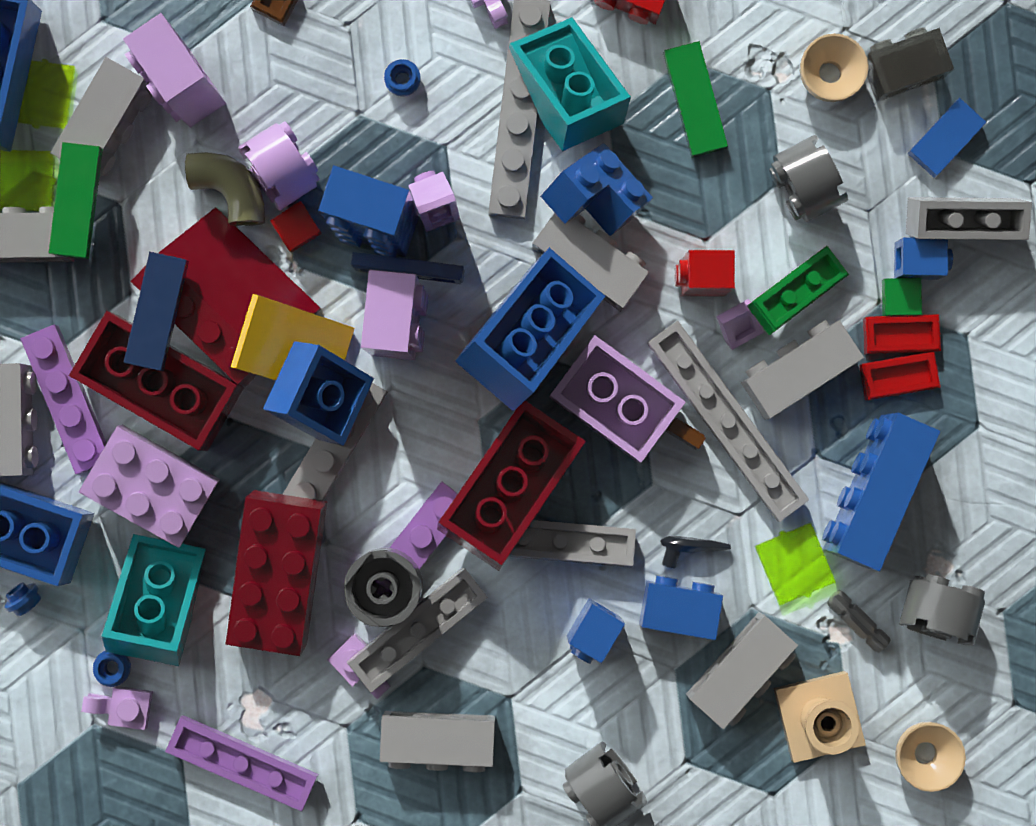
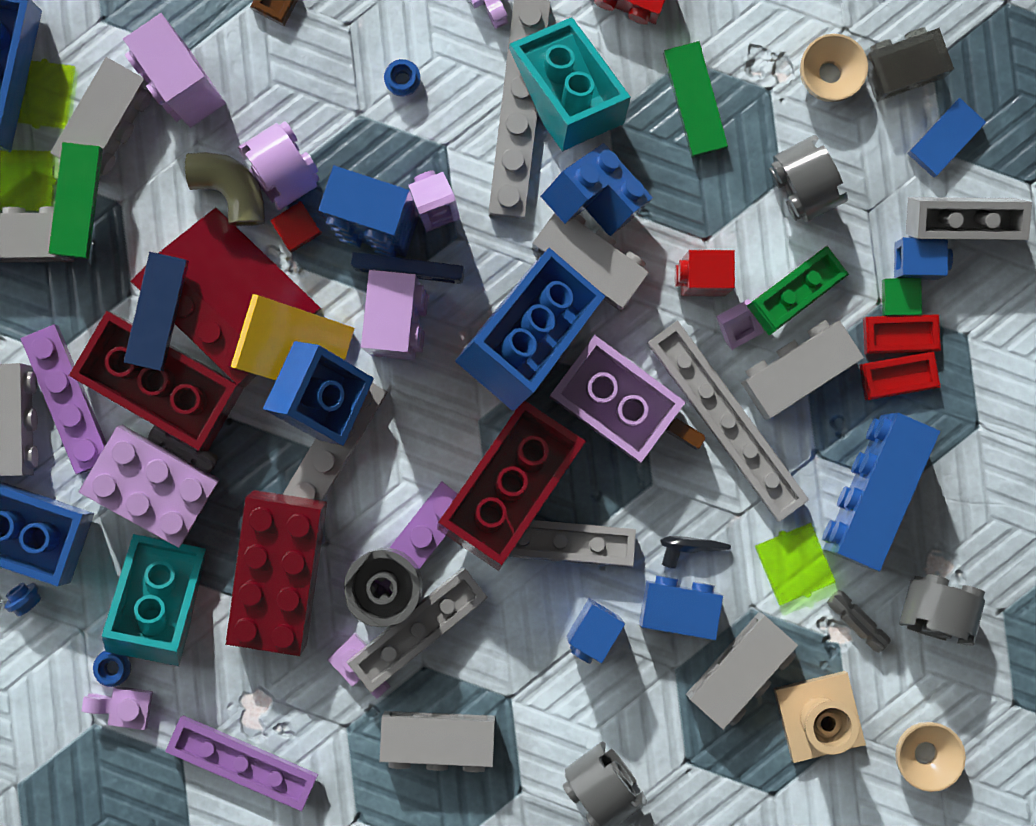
(202, 459): none -> dark grey axle

